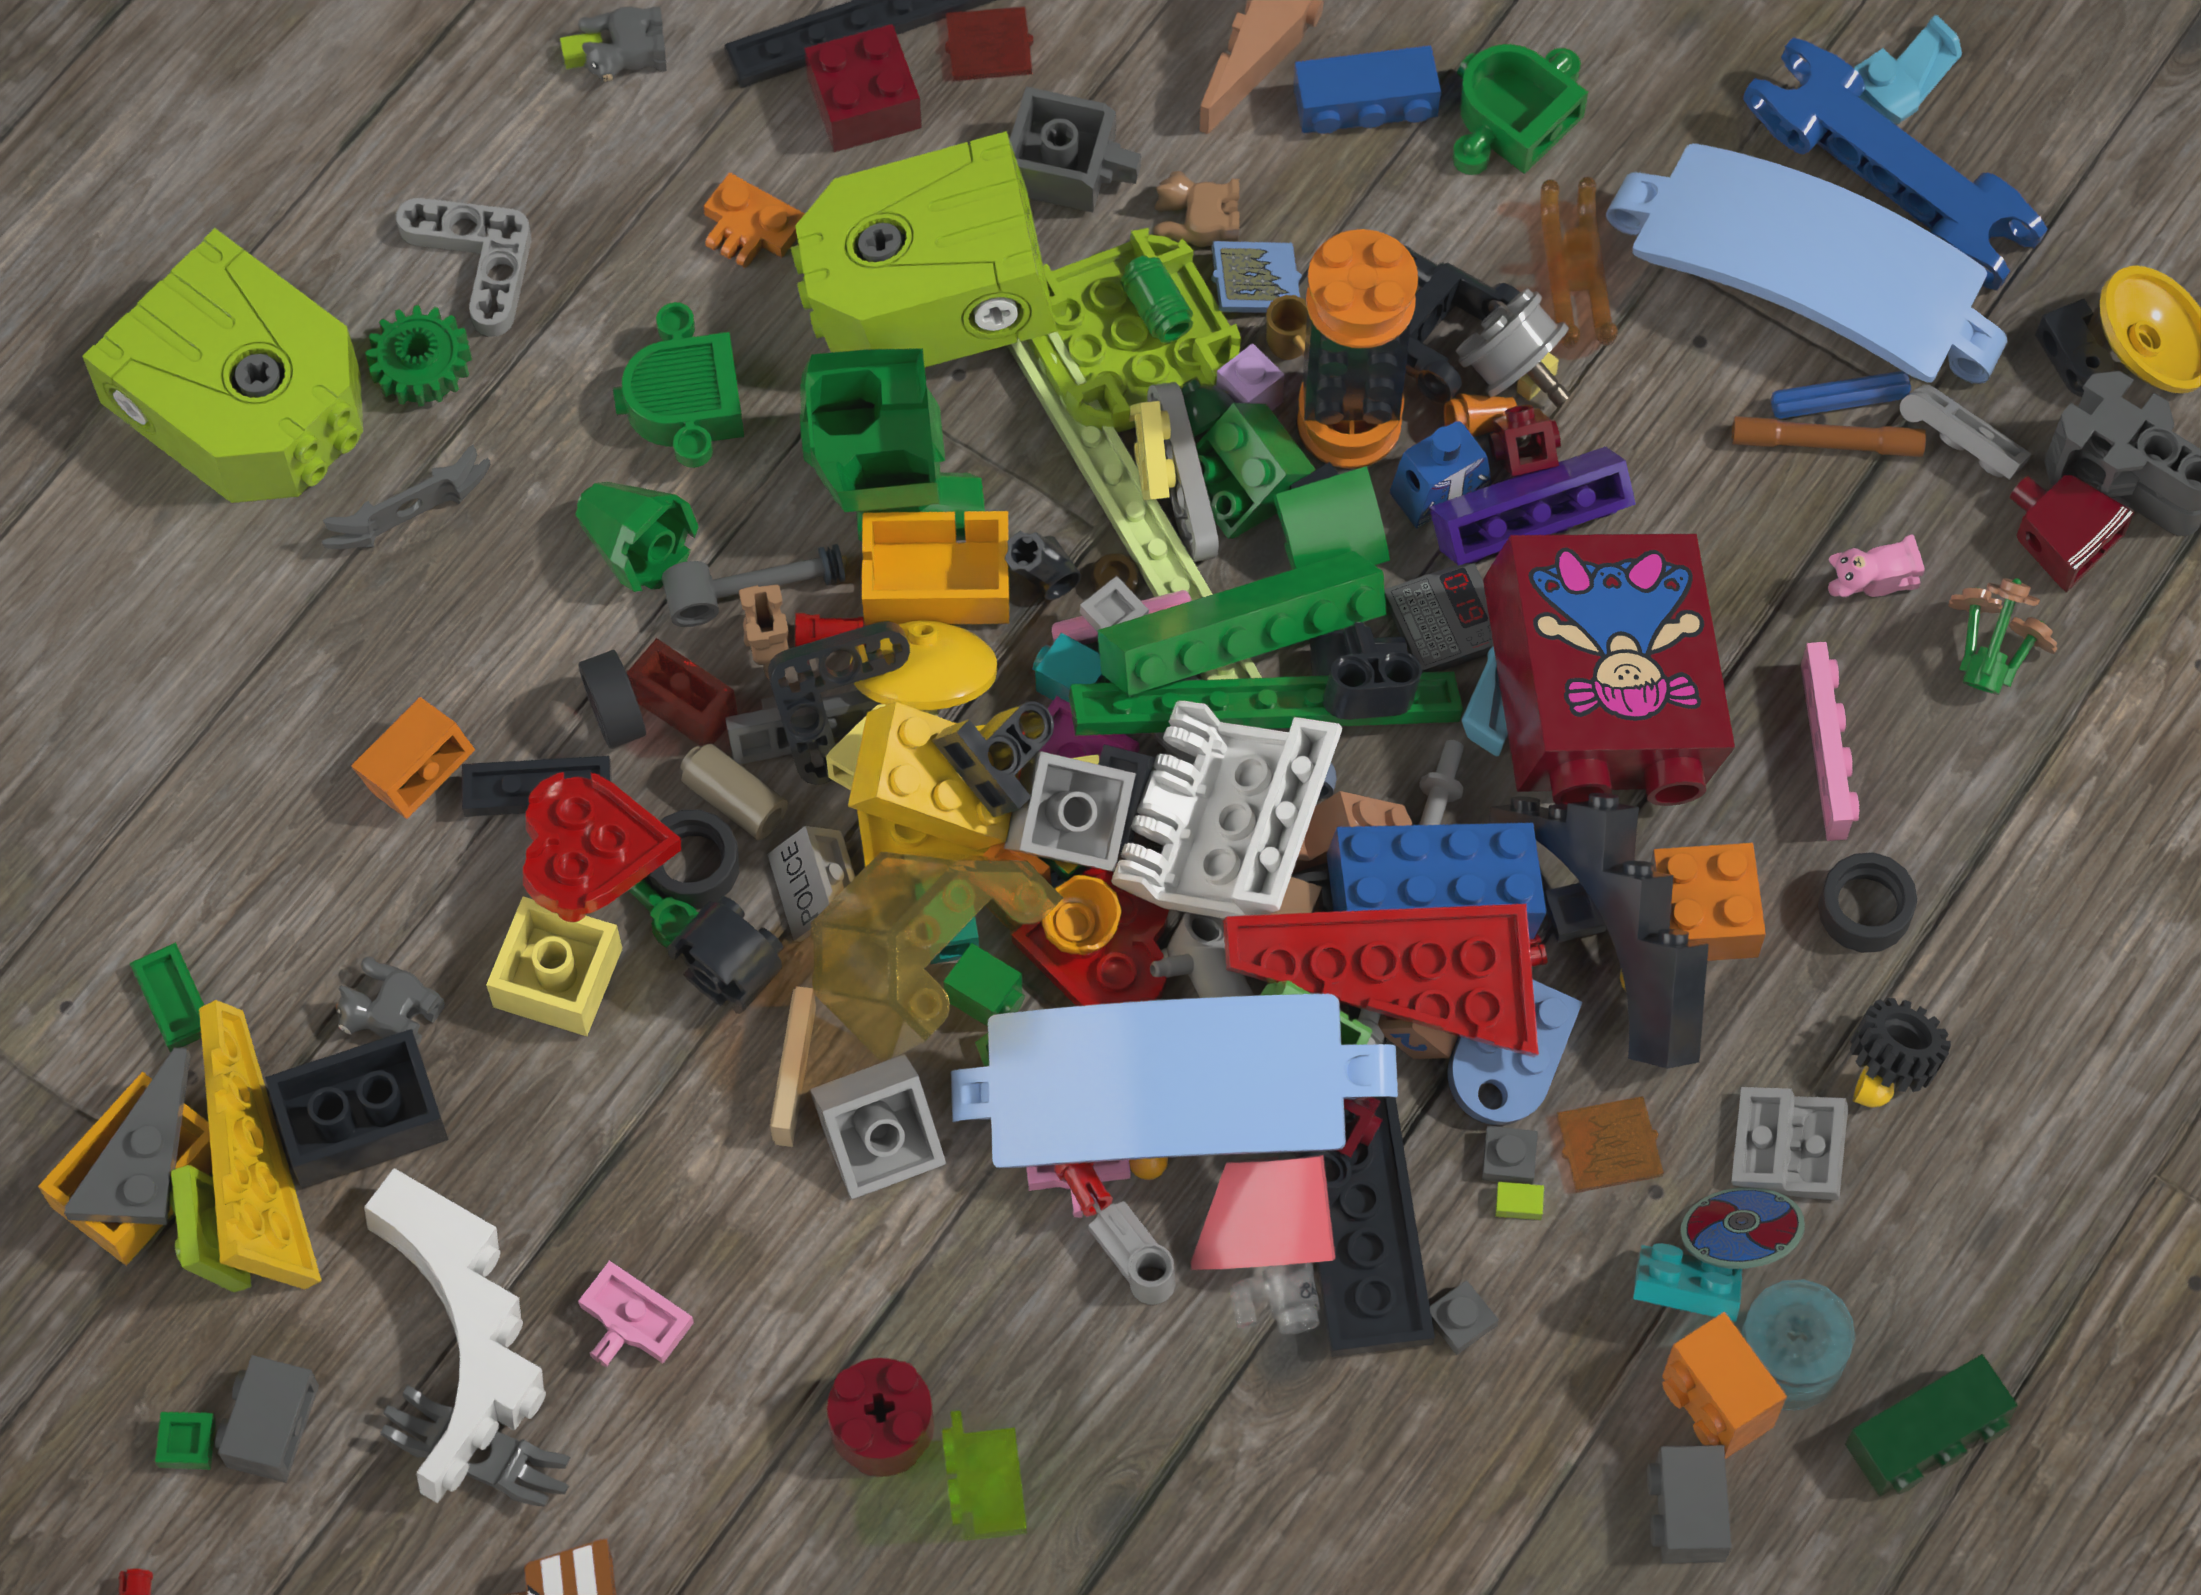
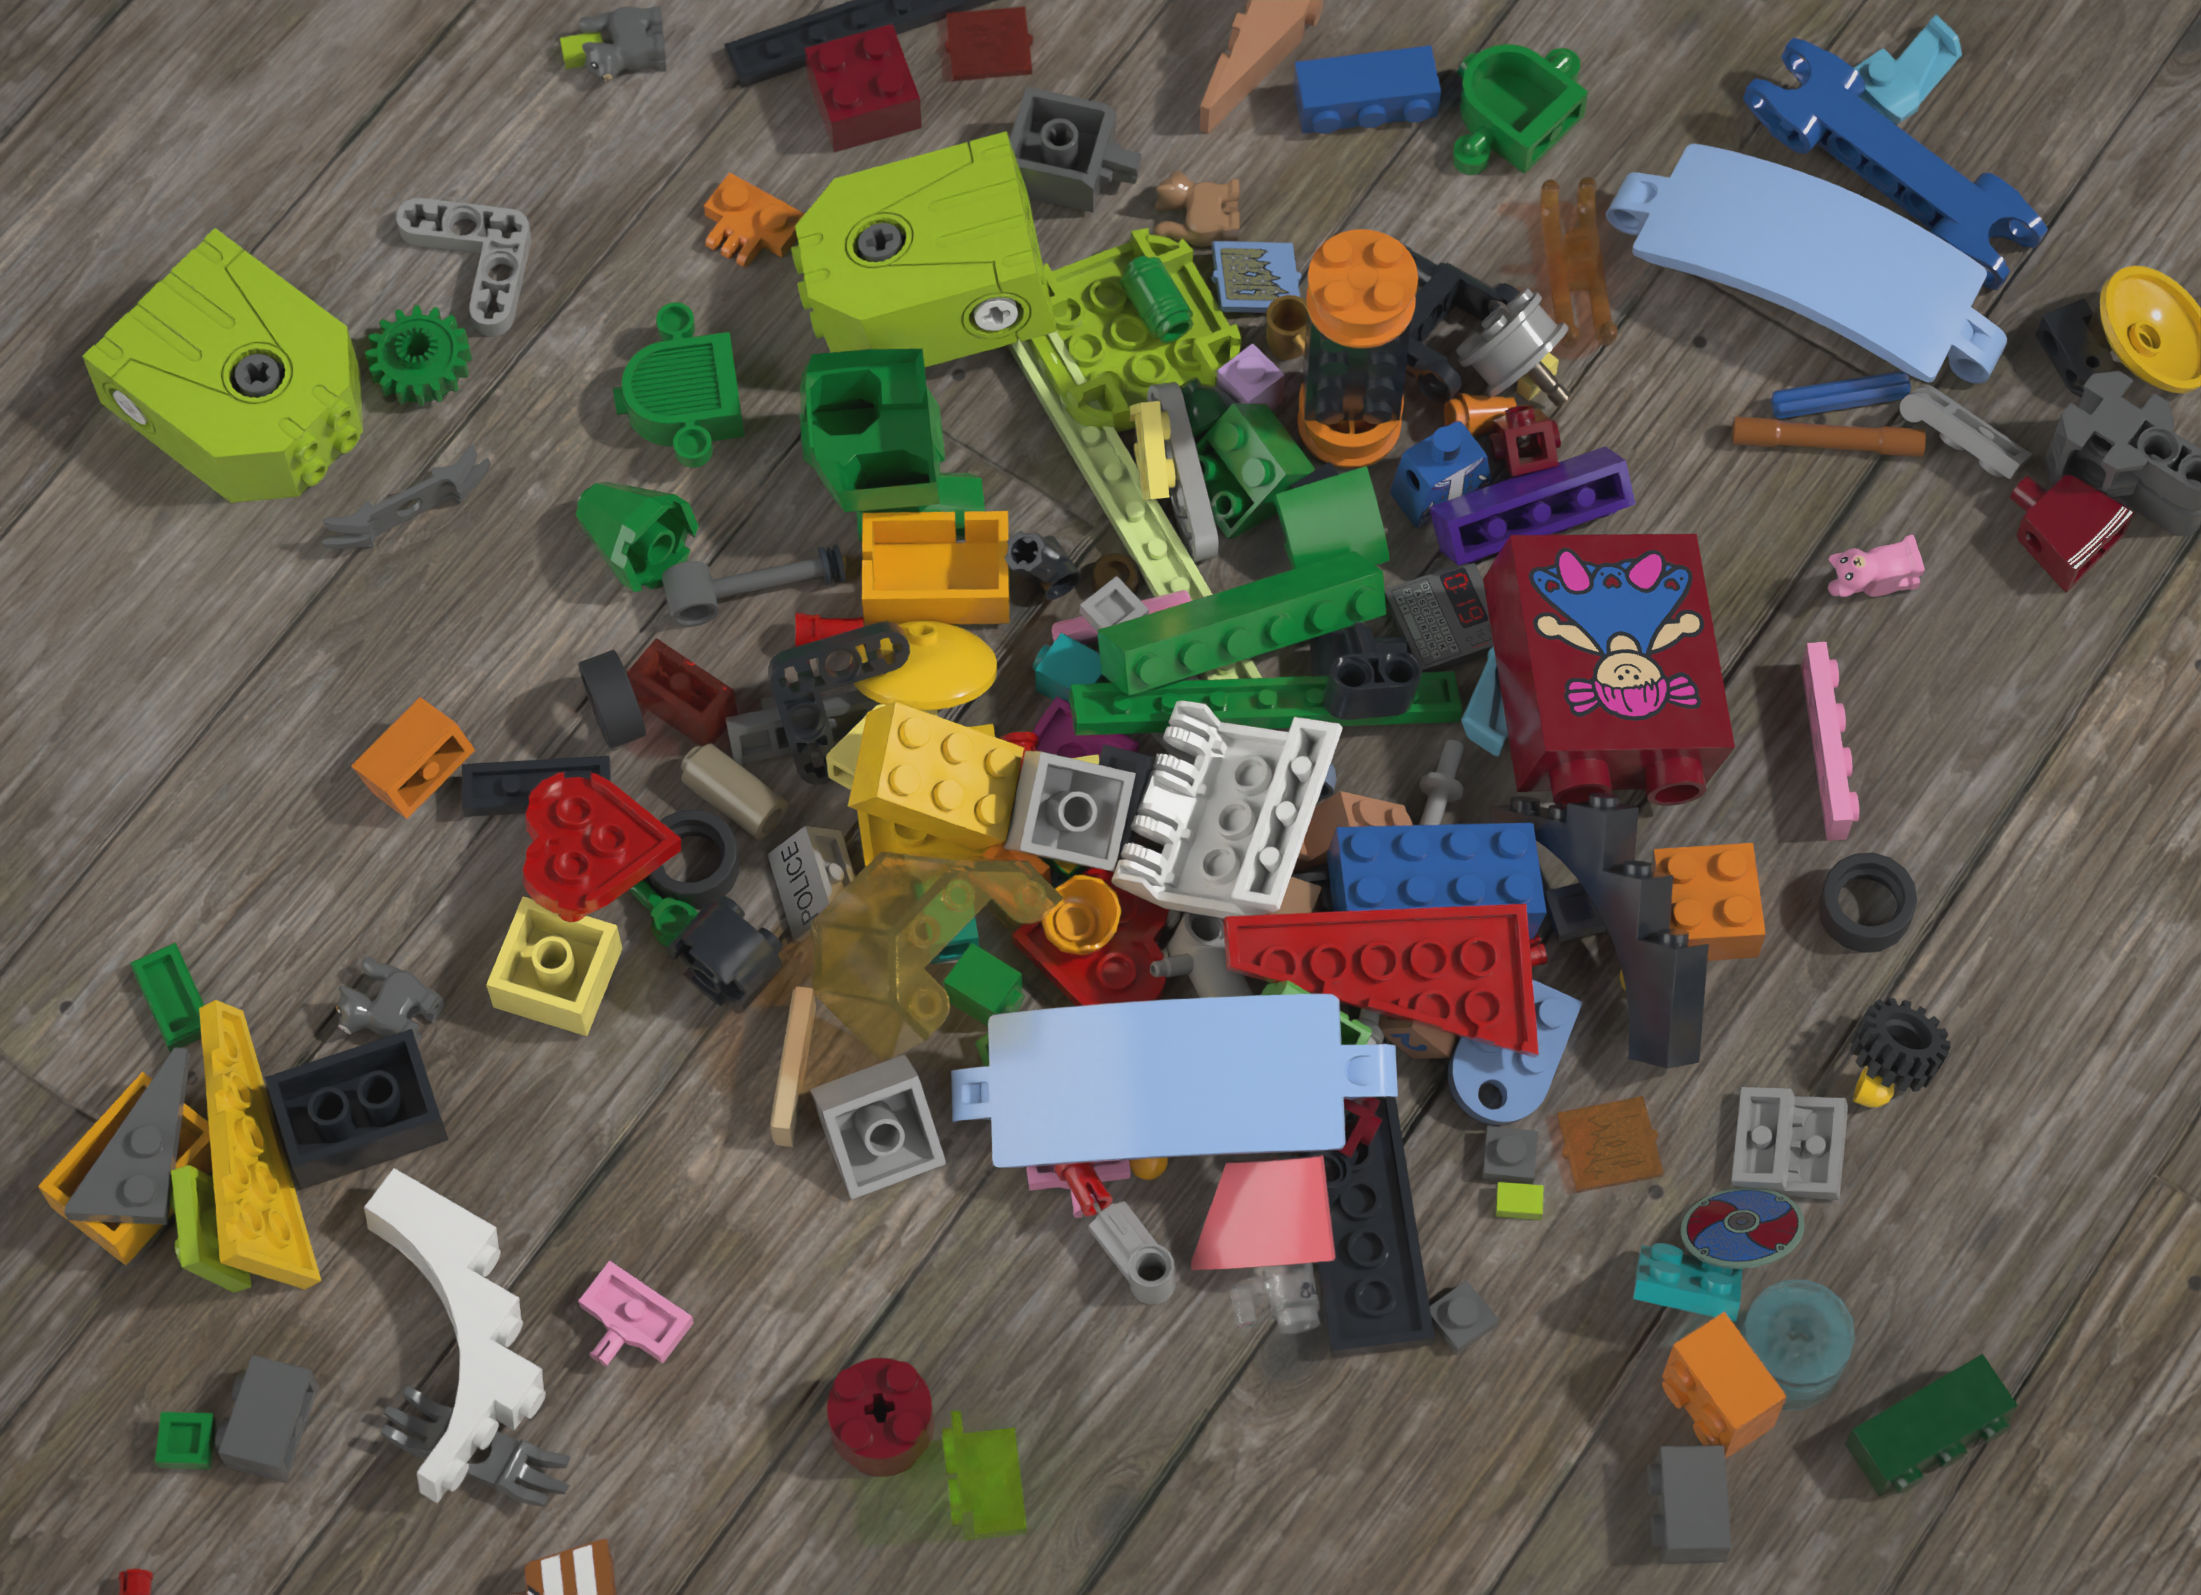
(764, 623): medium nougat animal -> none
(1010, 749): black tile -> none
(1988, 668): plant -> none

